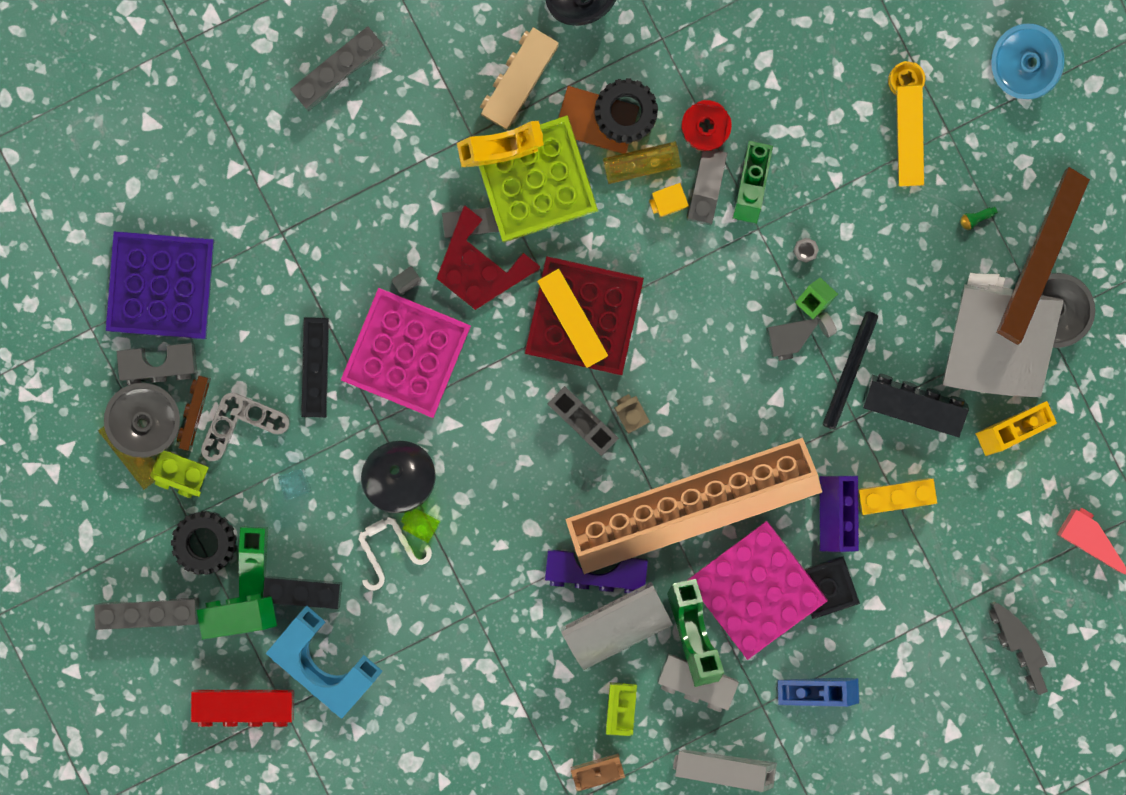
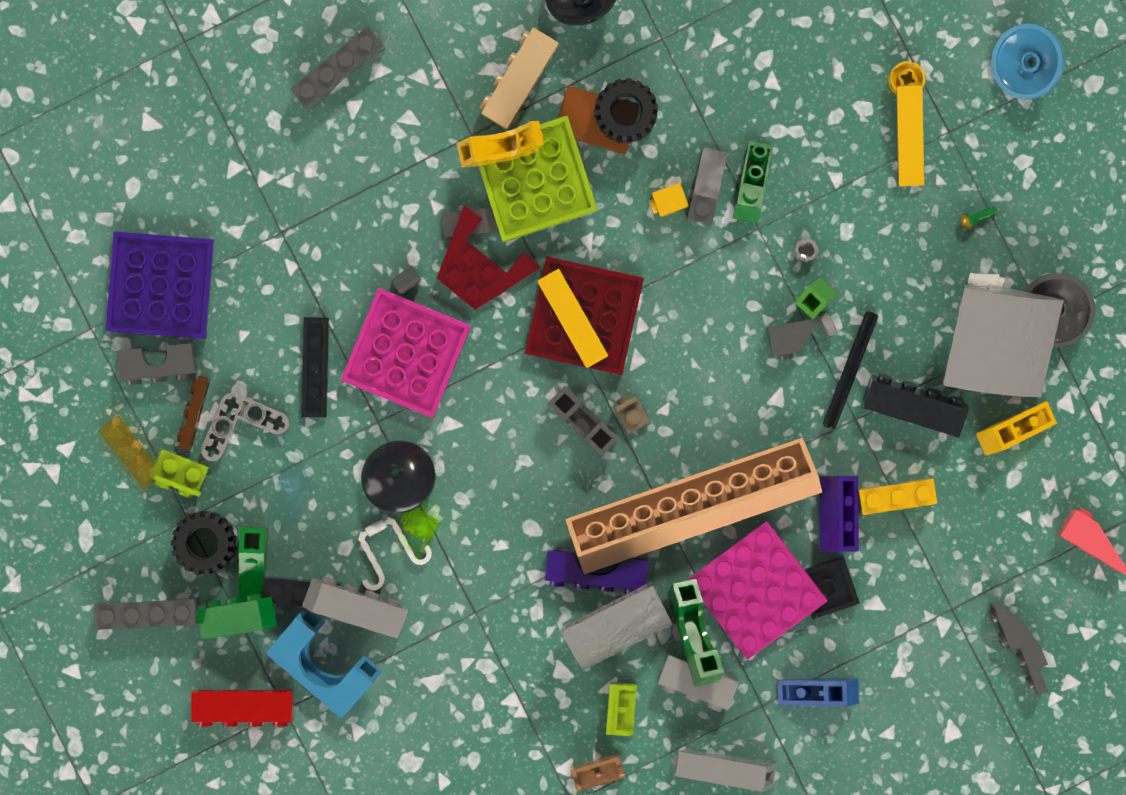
(139, 403): dark grey dish -> none
(355, 607): none -> light grey brick
(642, 162): clear yellow plate -> none
(718, 118): red plate -> none
(1043, 256): reddish brown tile -> none

